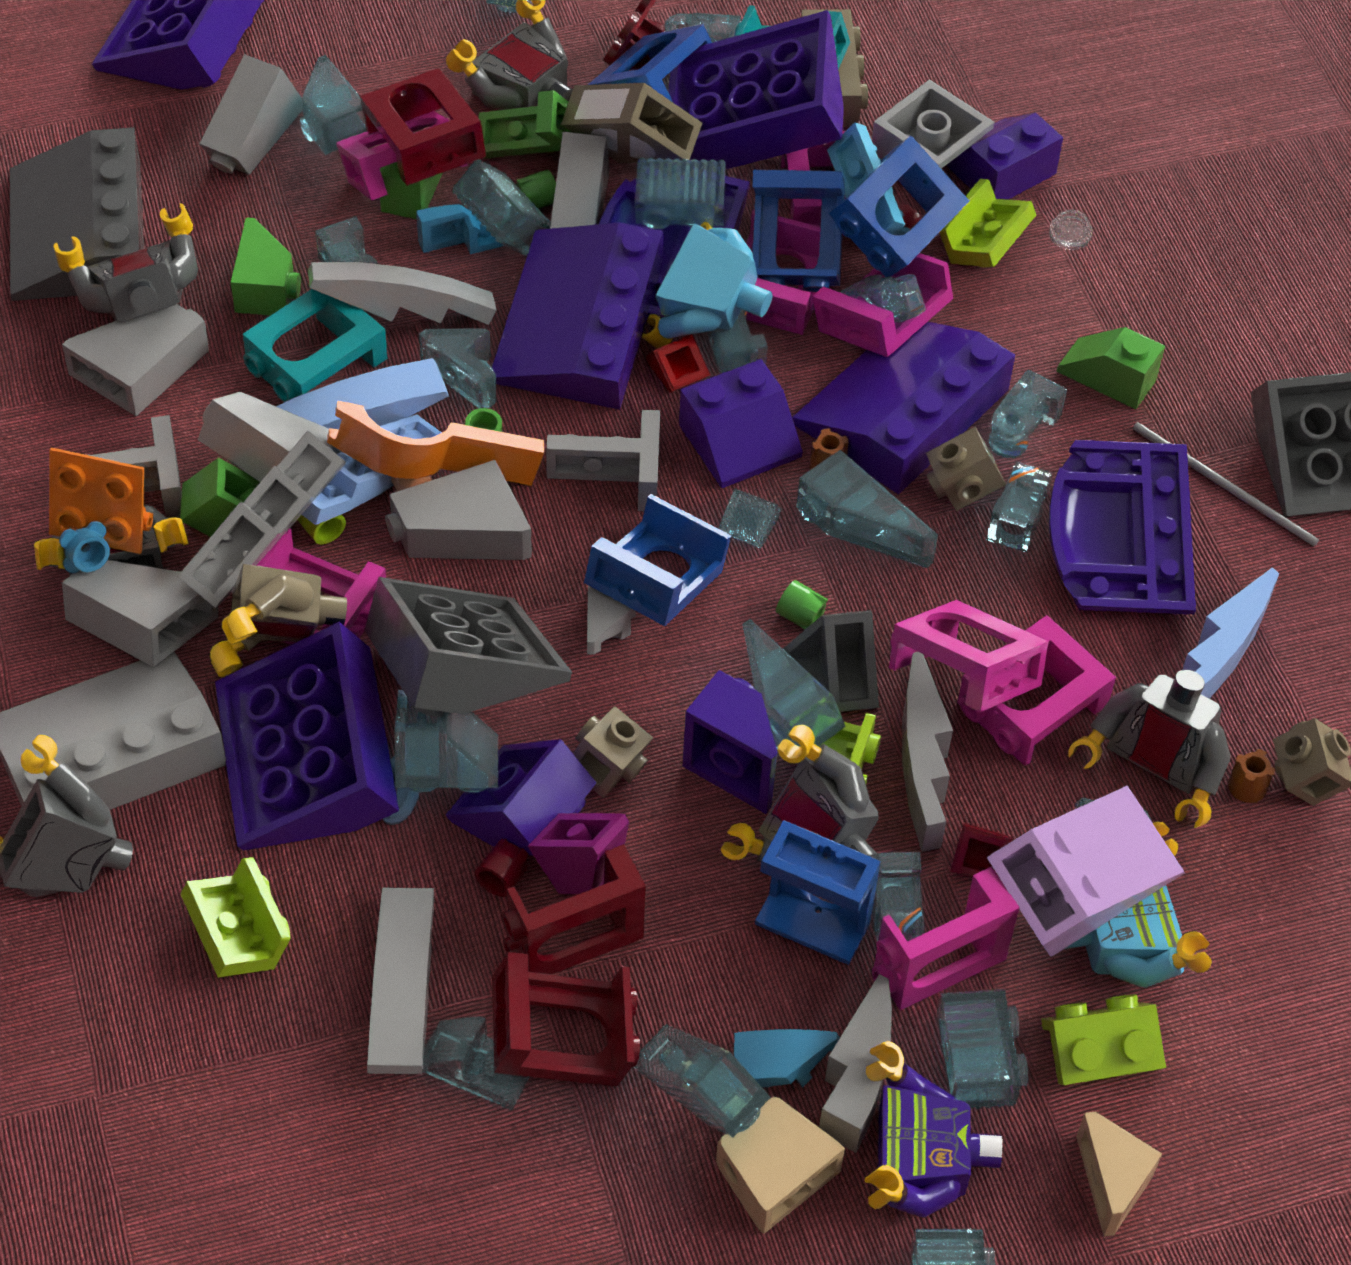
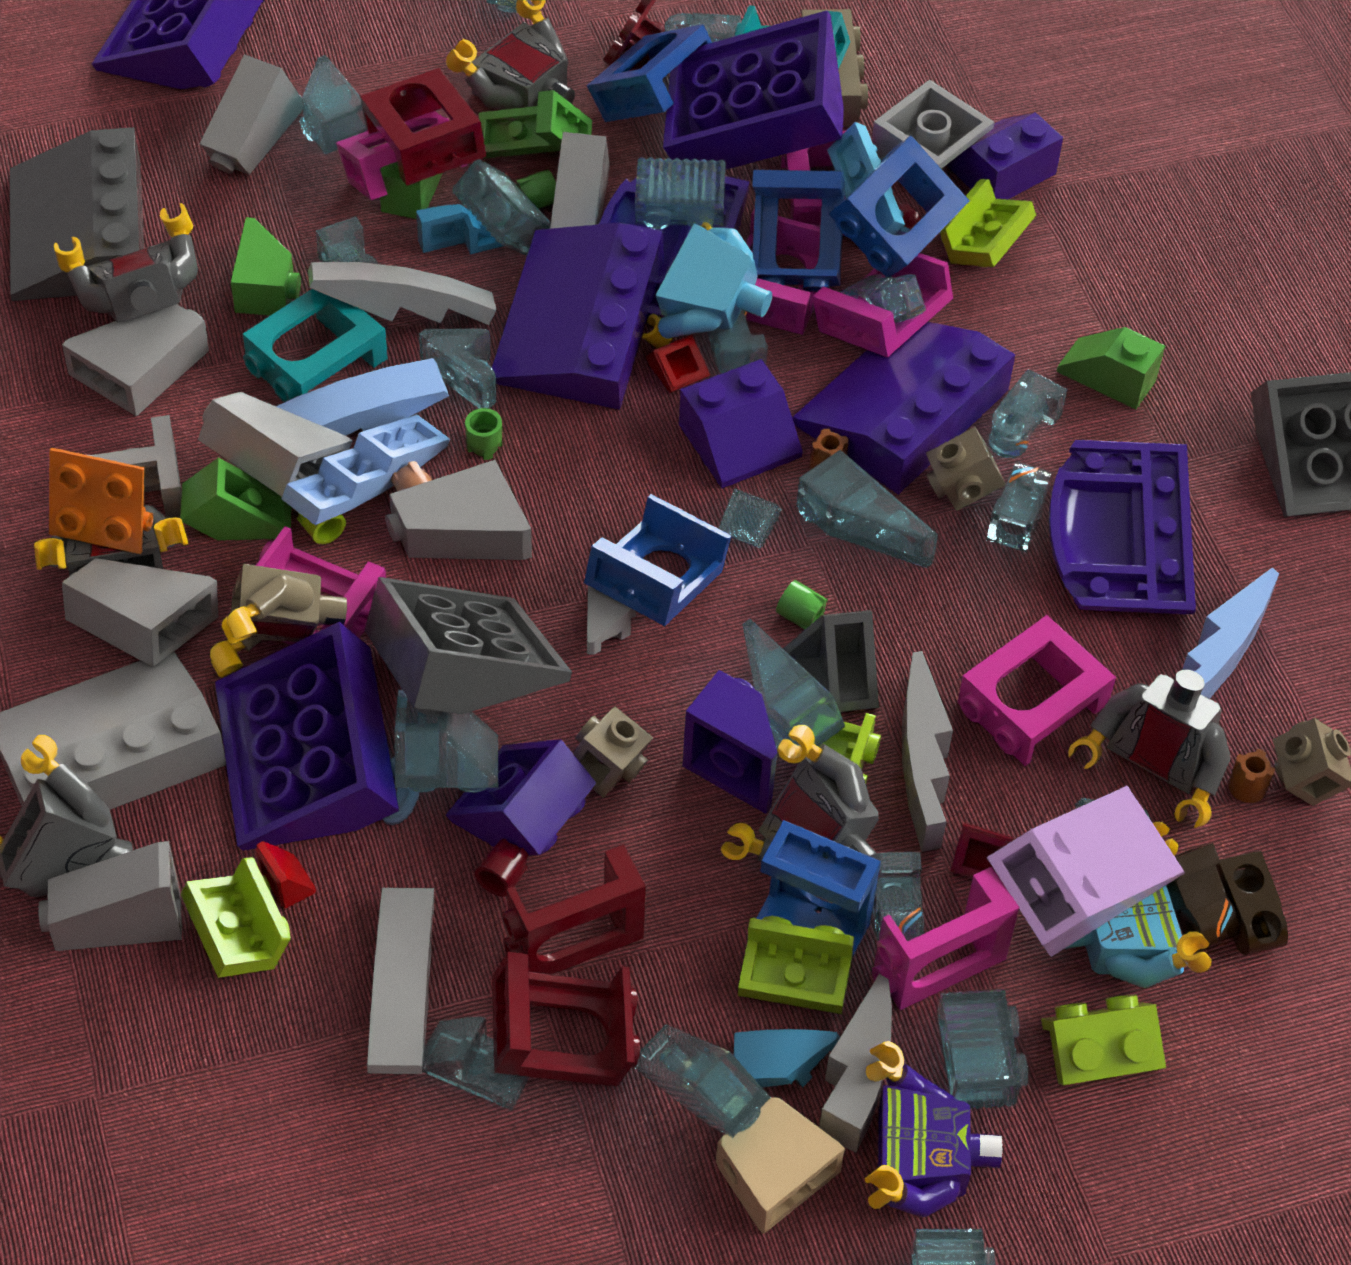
(92, 556): dark azure plate -> none
(115, 902): none -> light grey slope
(262, 518): light grey slope -> none
(284, 873): none -> red slope
(451, 450): orange piece -> none
(574, 848): magenta slope -> none
(609, 457): light grey bracket -> none
(634, 121): dark tan brick -> none
(796, 964): none -> lime bracket
(992, 675): dark pink panel -> none
(1071, 230): clear plate -> none
(1116, 1168): tan slope -> none
(1201, 898): none -> dark brown leg
(1235, 490): light grey piece -> none
(1255, 902): none -> dark brown leg

